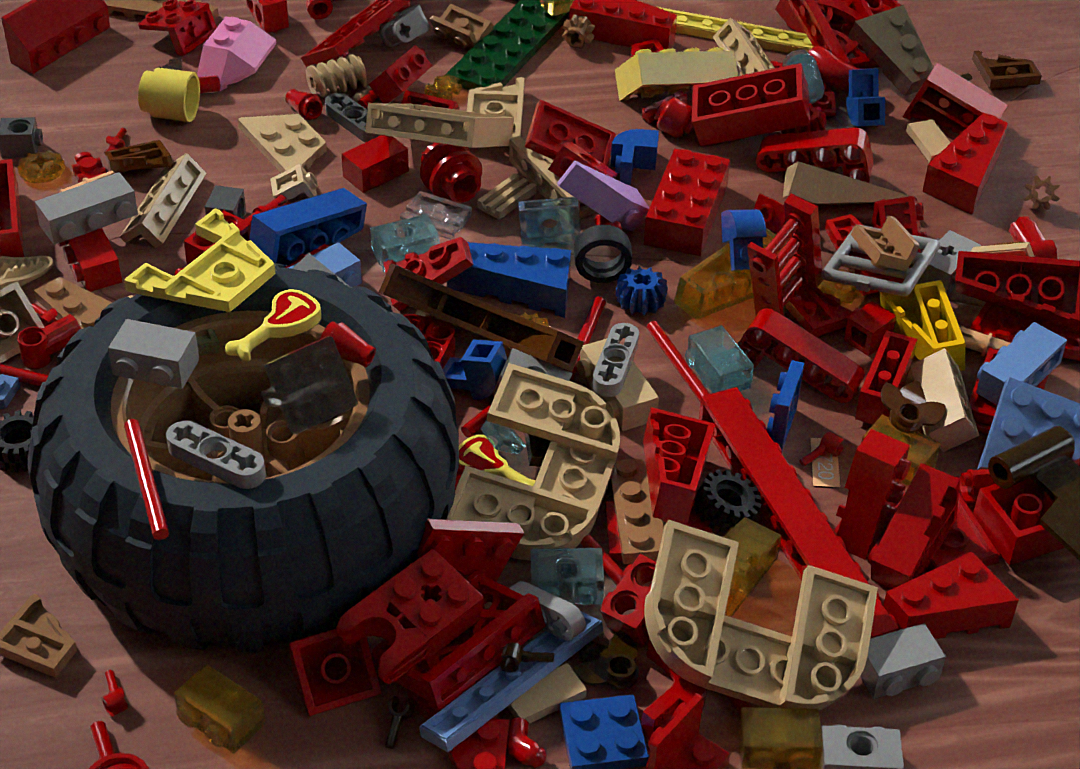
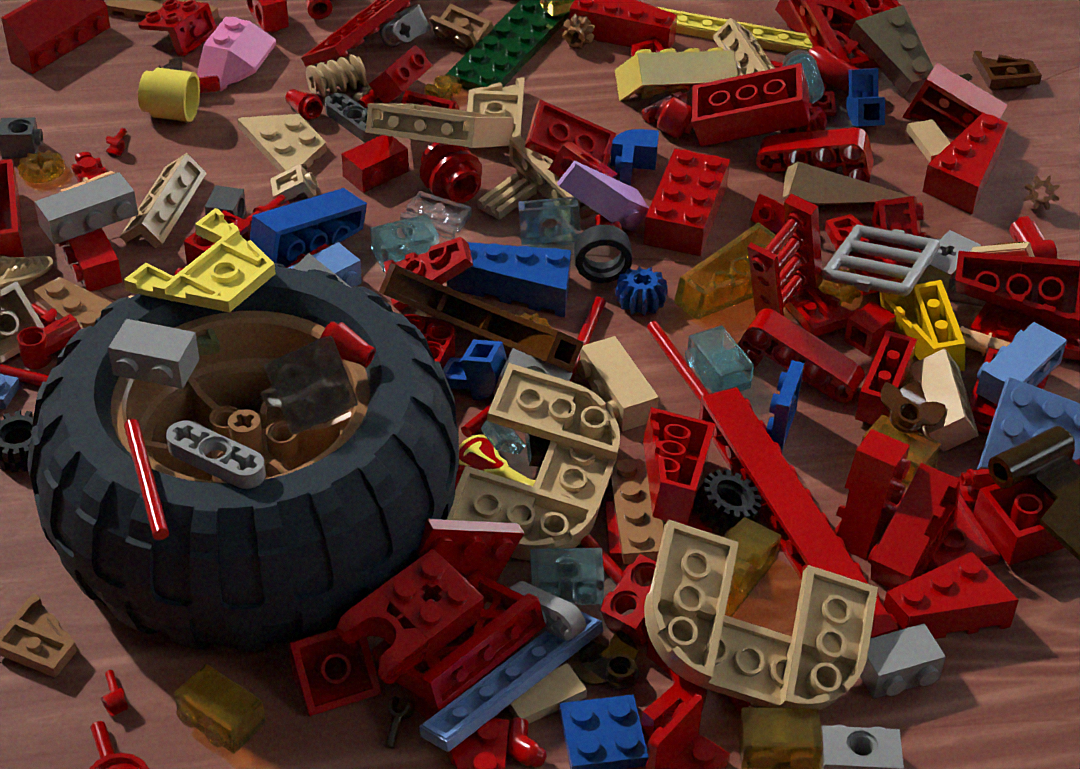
(139, 156): reddish brown wing -> none
(290, 315): light yellow piece -> none
(514, 654): dark brown hand -> none
(617, 369): light grey beam -> none
(740, 229): blue brick -> none
(824, 468): light nougat sticker -> none
(829, 443): red hand -> none
(887, 247): medium nougat bracket -> none

